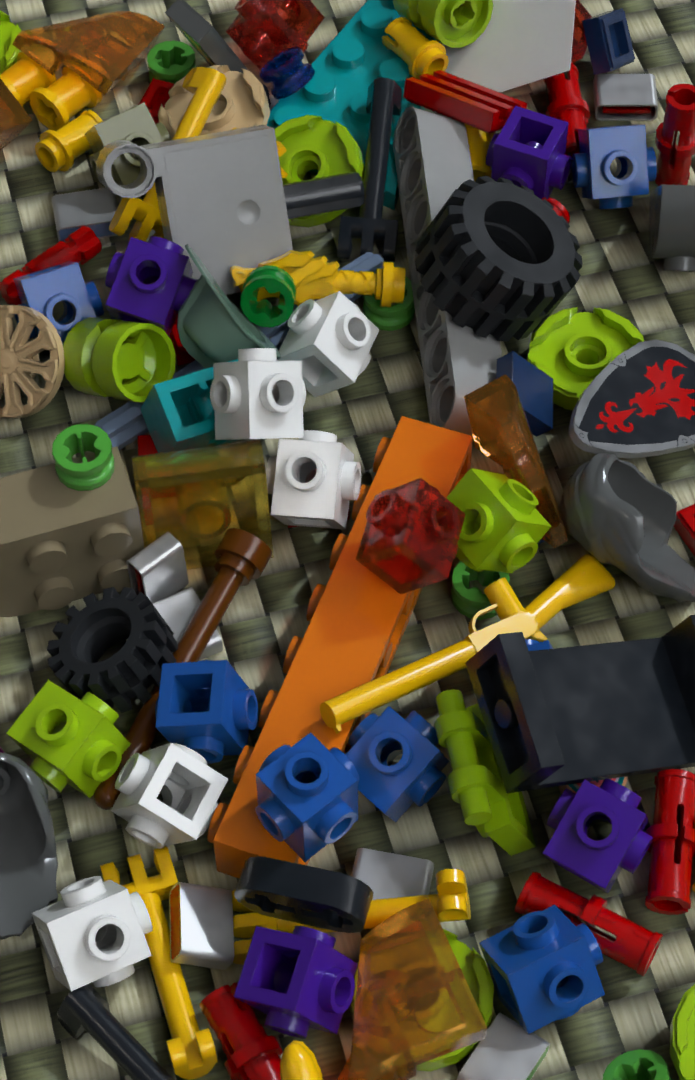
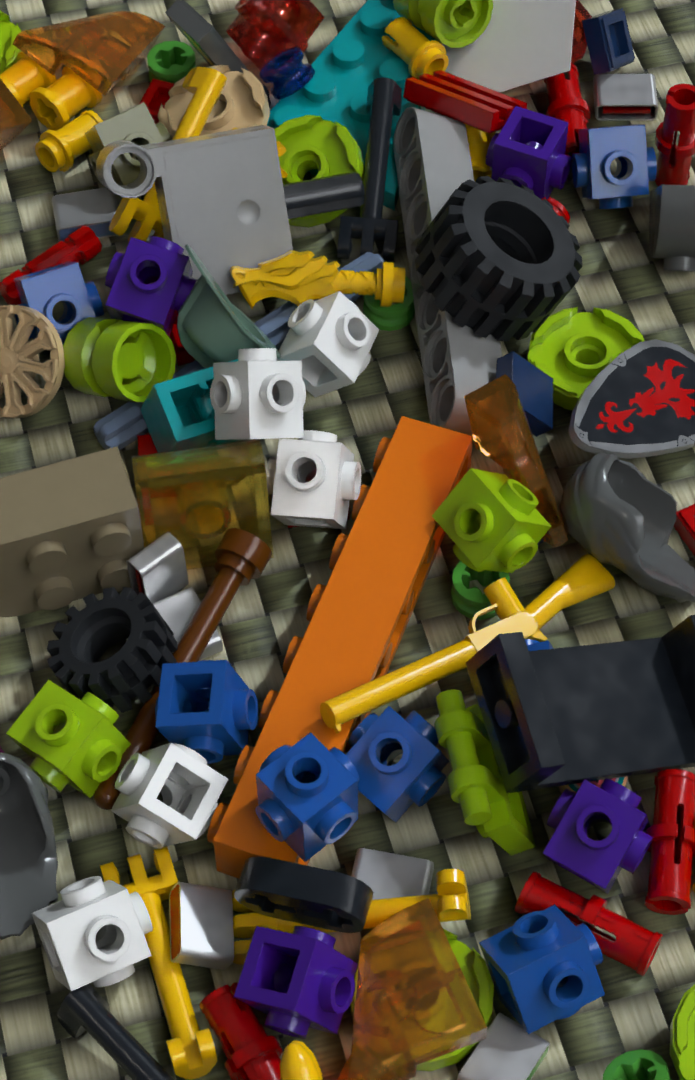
(87, 474): bright green bush -> none
(262, 312): green bush -> none
(411, 536): clear red brick -> none

